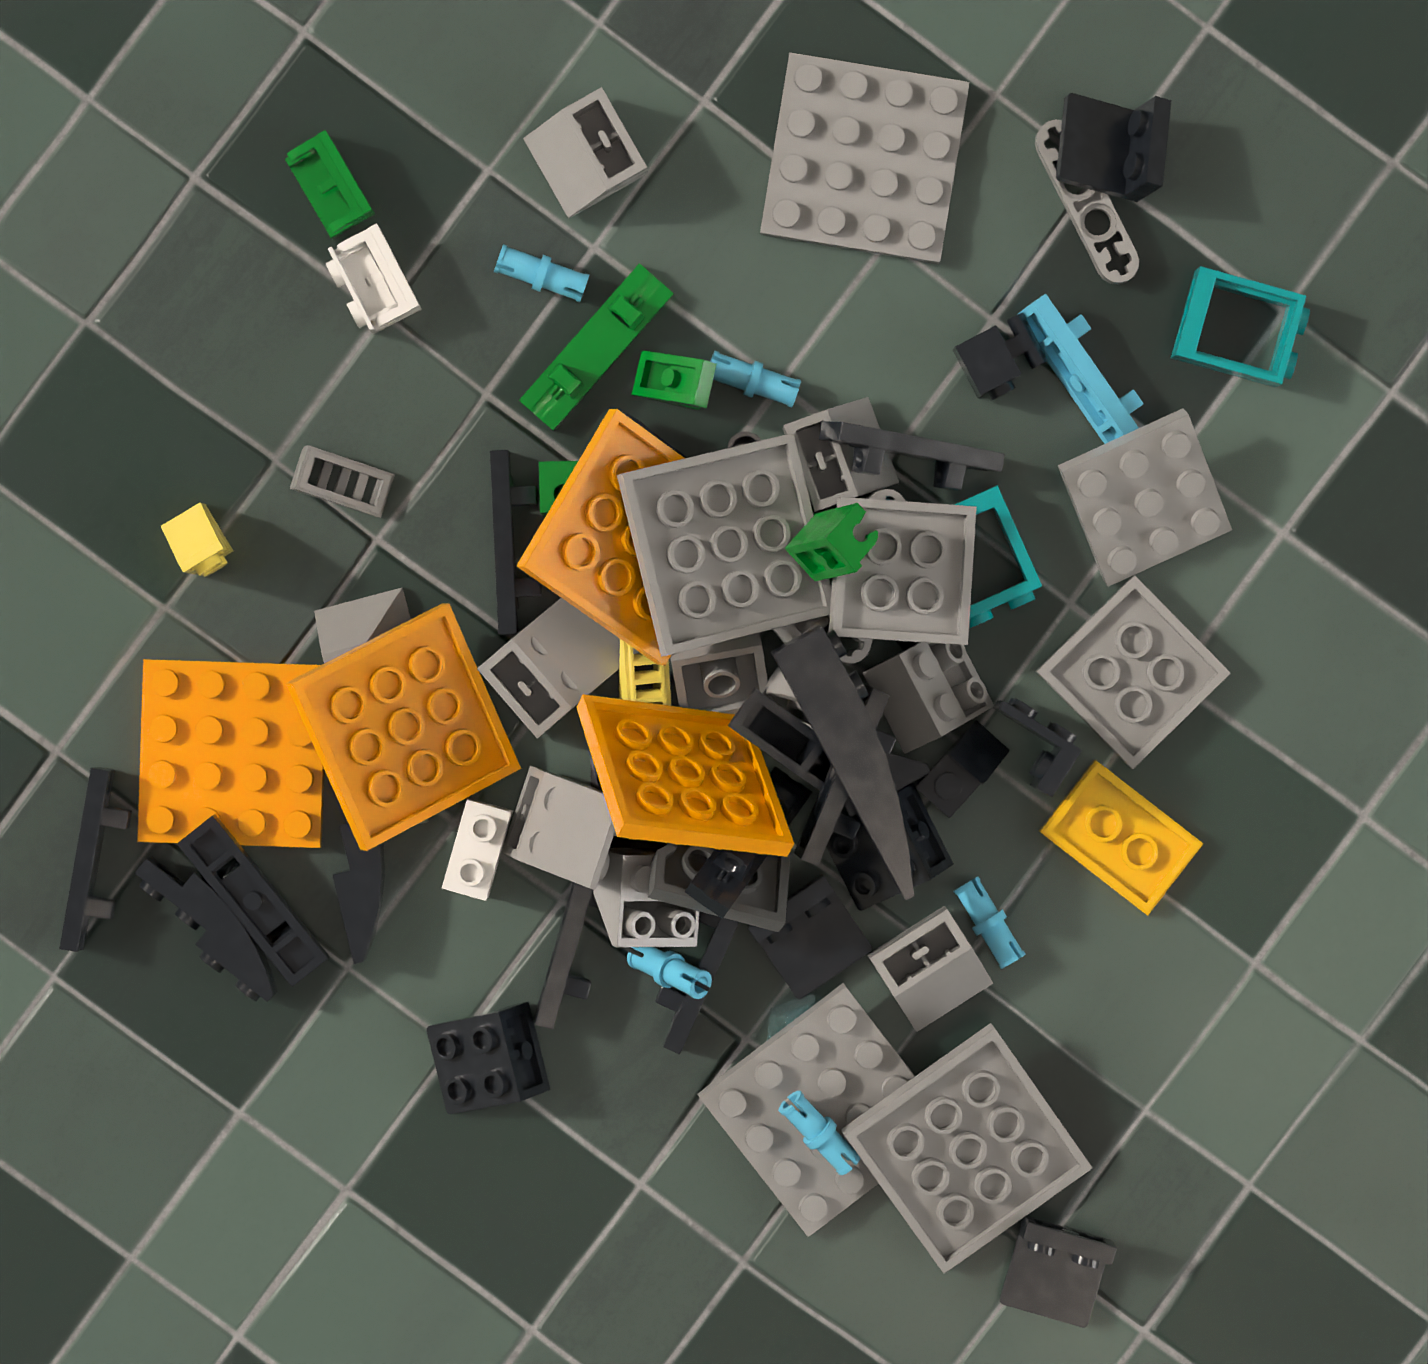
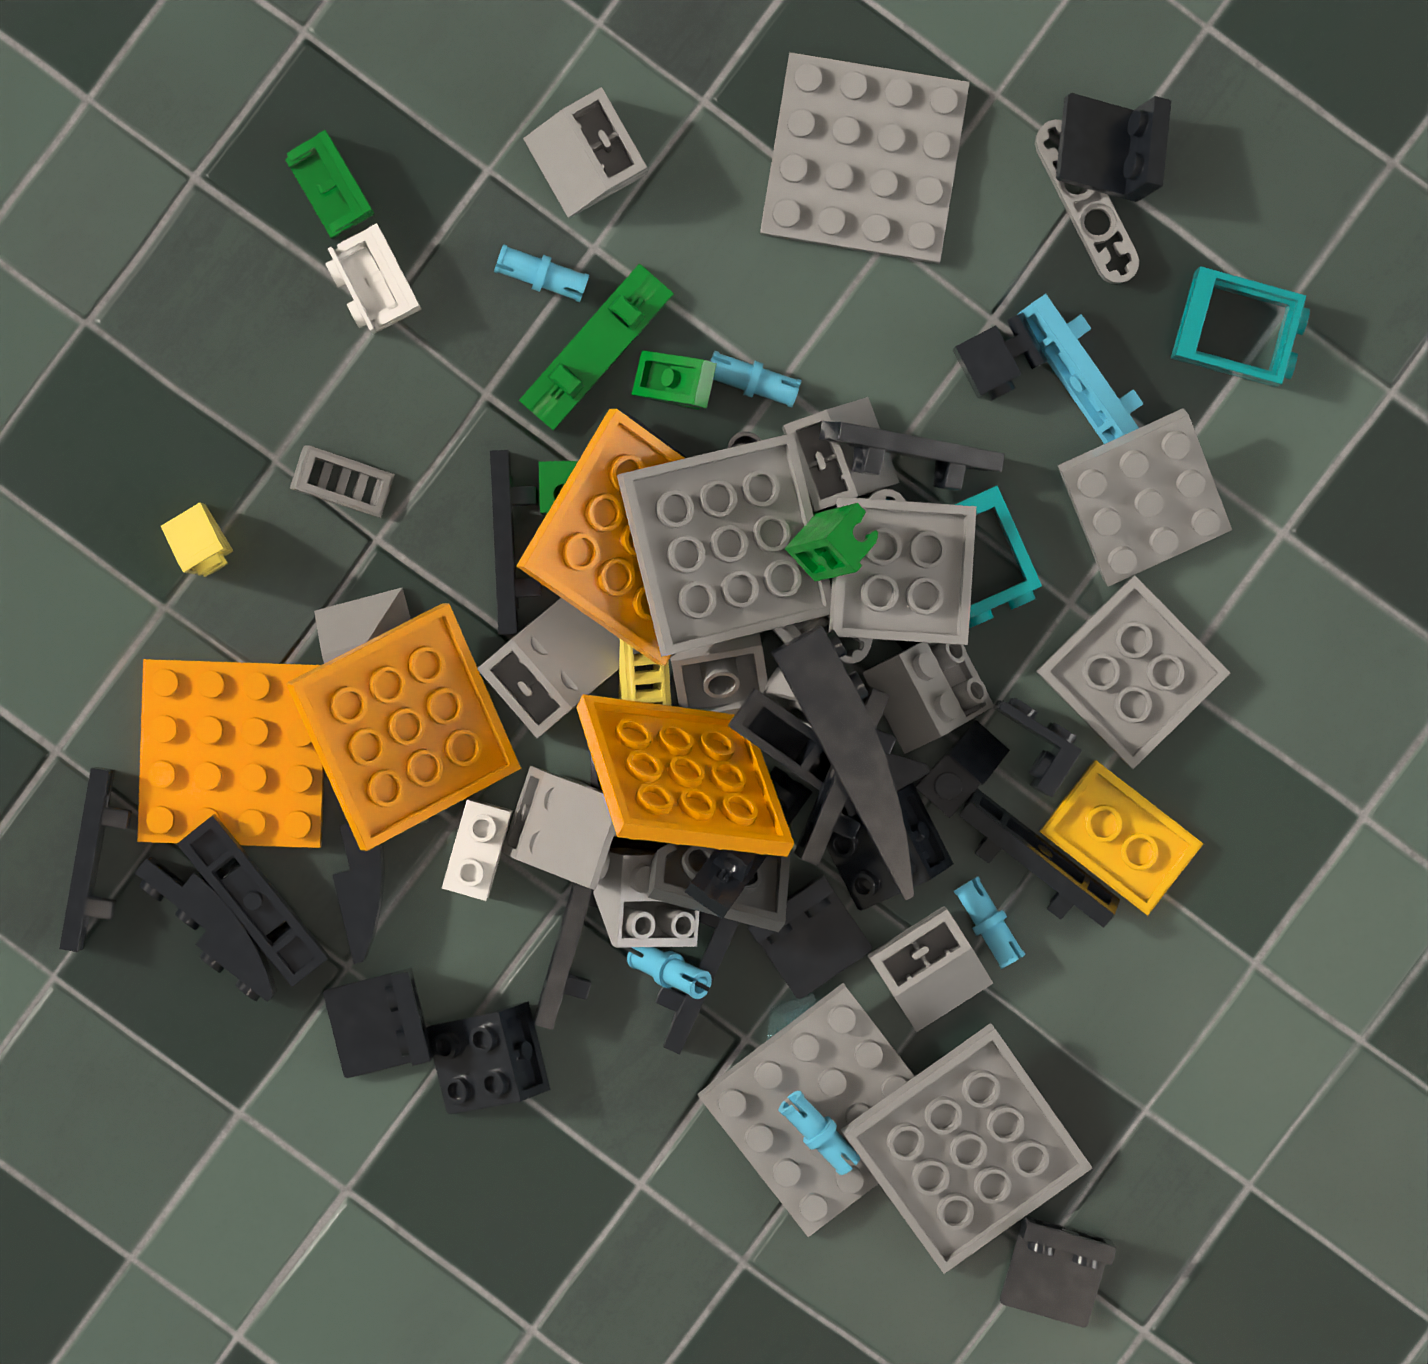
(378, 1023): none -> black bracket
(1038, 856): none -> black hinge

